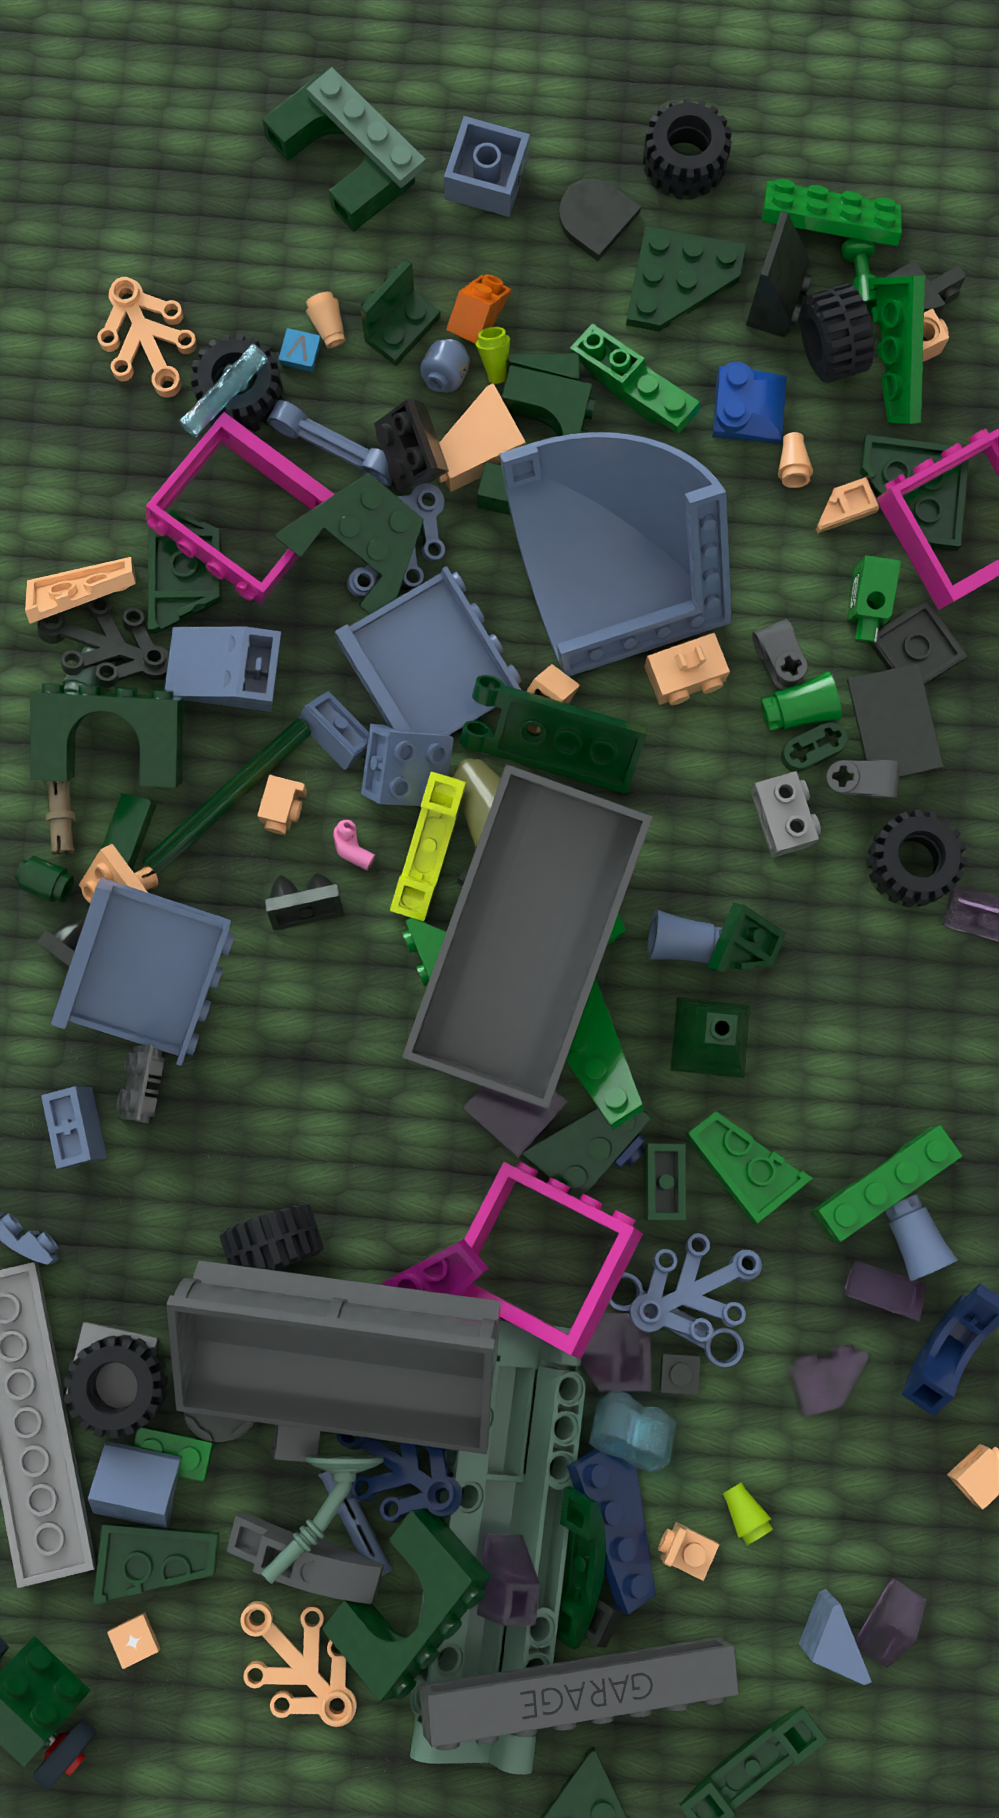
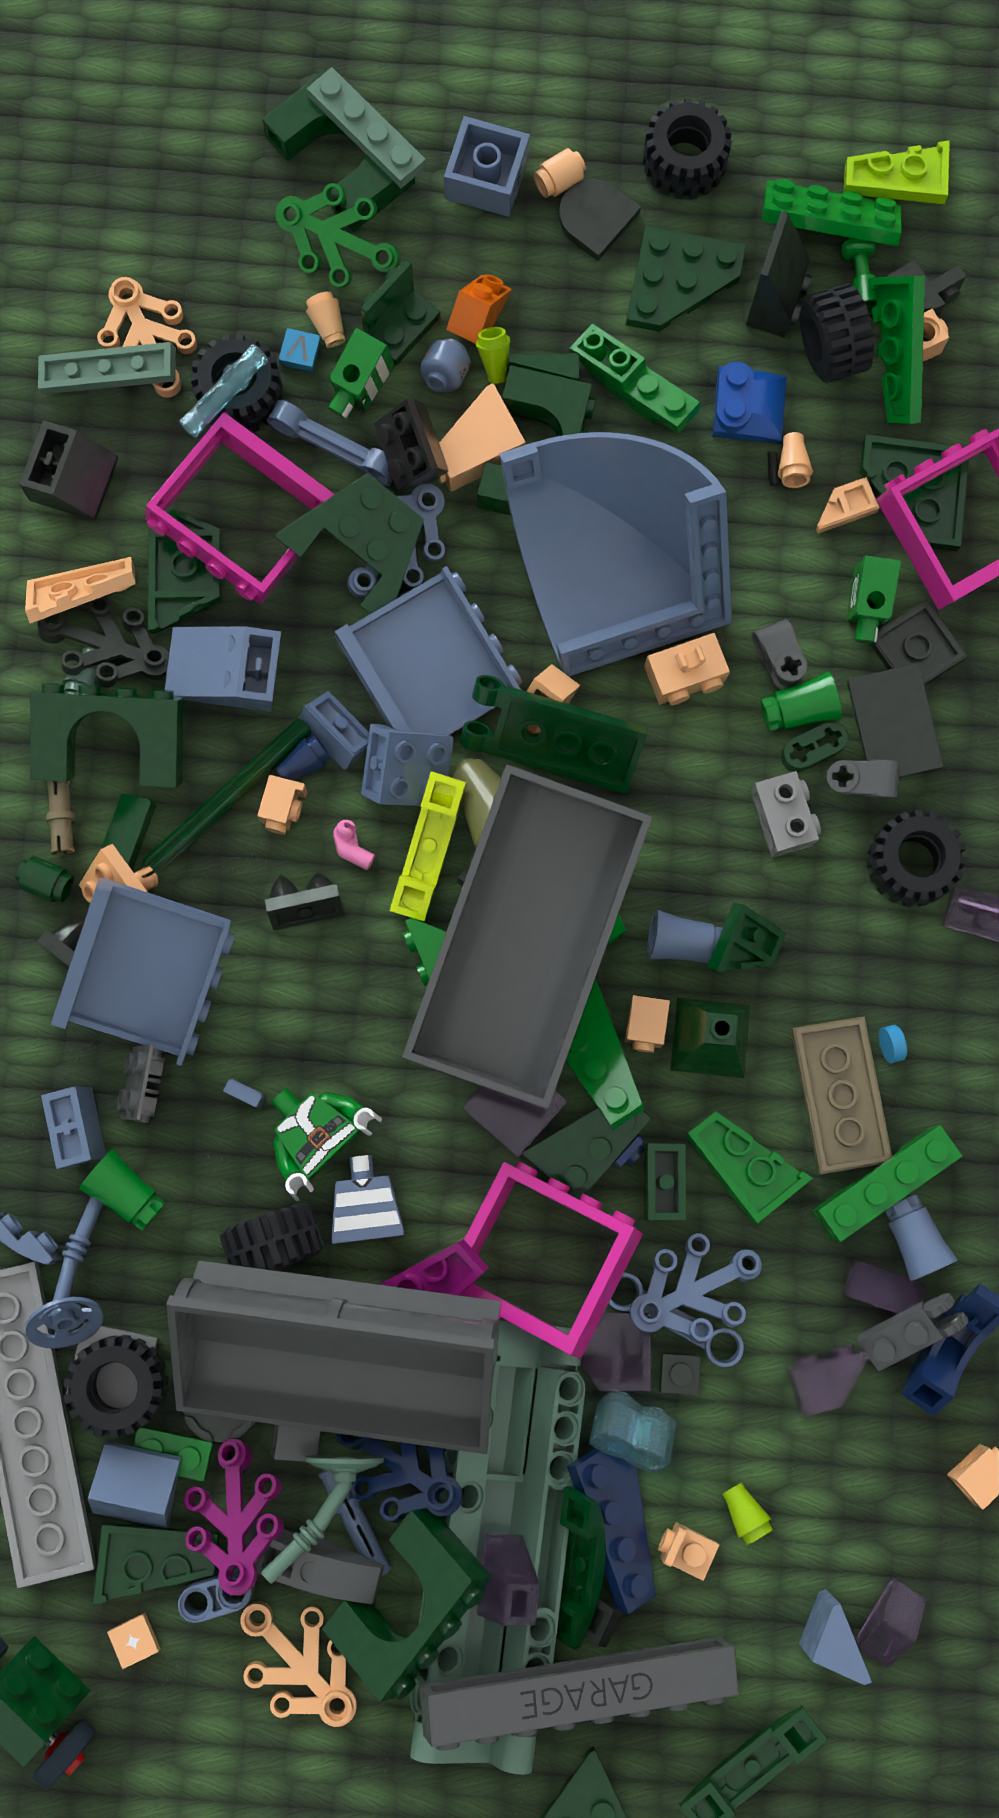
(62, 1310): none -> sand blue dish
(68, 471): none -> pearl dark grey slope
(107, 368): none -> sand green plate
(122, 1191): none -> green plant
(218, 1600): none -> sand blue beam
(236, 1521): none -> magenta plant
(245, 1093): none -> sand blue tile
(304, 759): none -> dark blue cone
(314, 1133): none -> torso
(331, 233): none -> green plant
(359, 373): none -> green torso
(365, 1205): none -> torso
(559, 173): none -> light nougat brick
(646, 1023): none -> light nougat brick
(775, 469): none -> pearl dark grey leg
(841, 1095): none -> dark tan tile
(892, 1044): none -> dark azure tile
(906, 176): none -> lime wing
(910, 1331): none -> dark grey hinge

